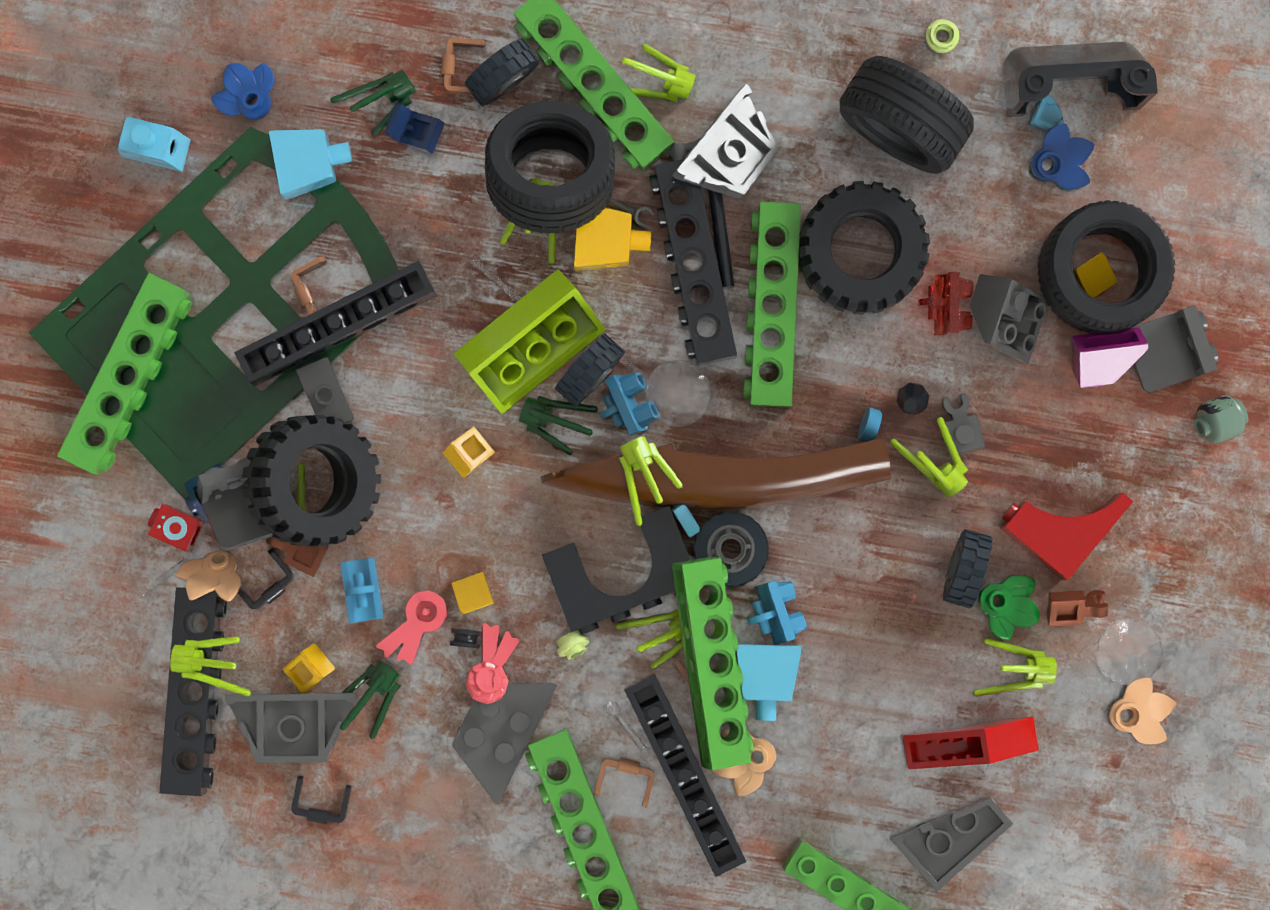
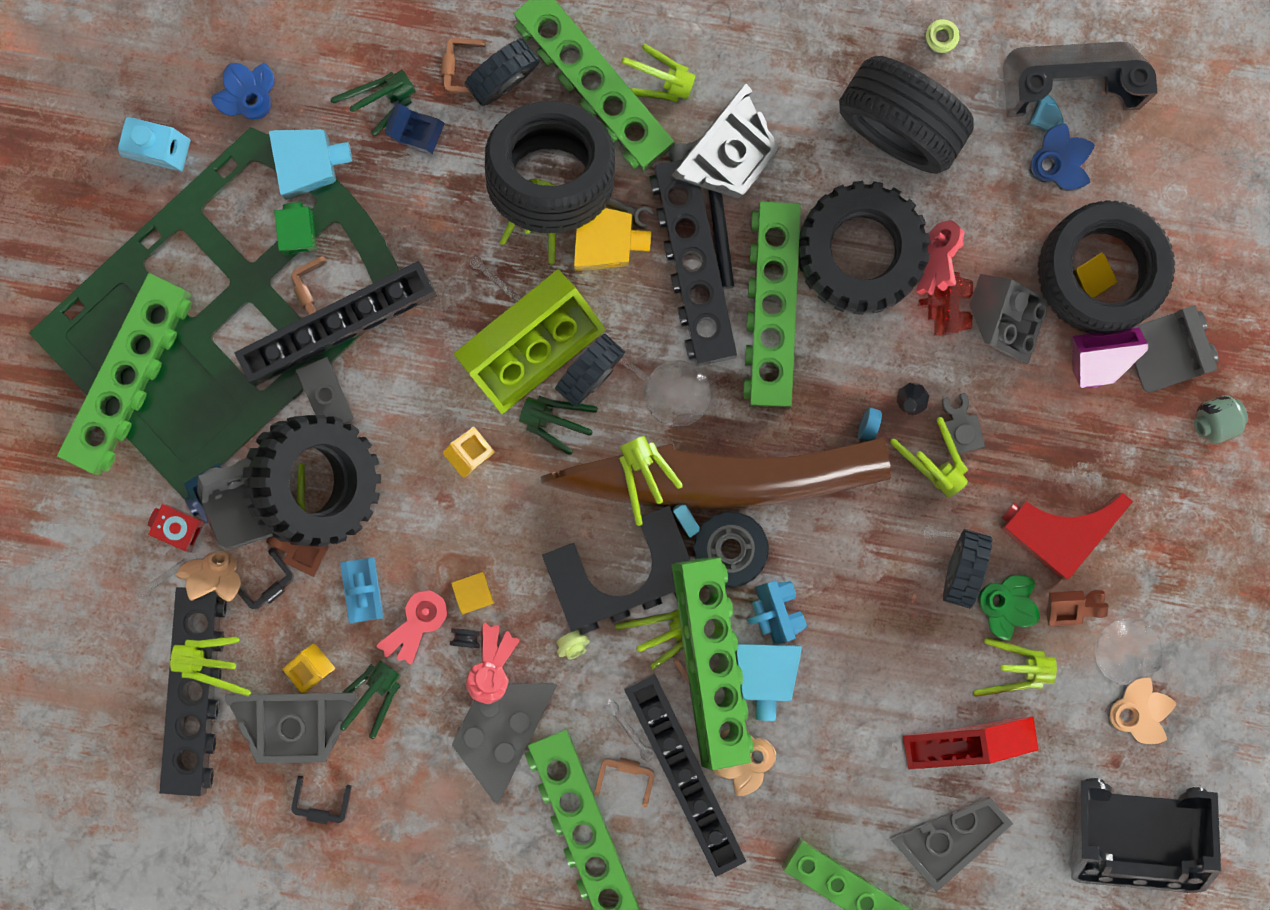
(295, 229): none -> green brick
(623, 406): dark azure hips -> none
(944, 243): none -> coral piece
(1145, 839): none -> black windscreen

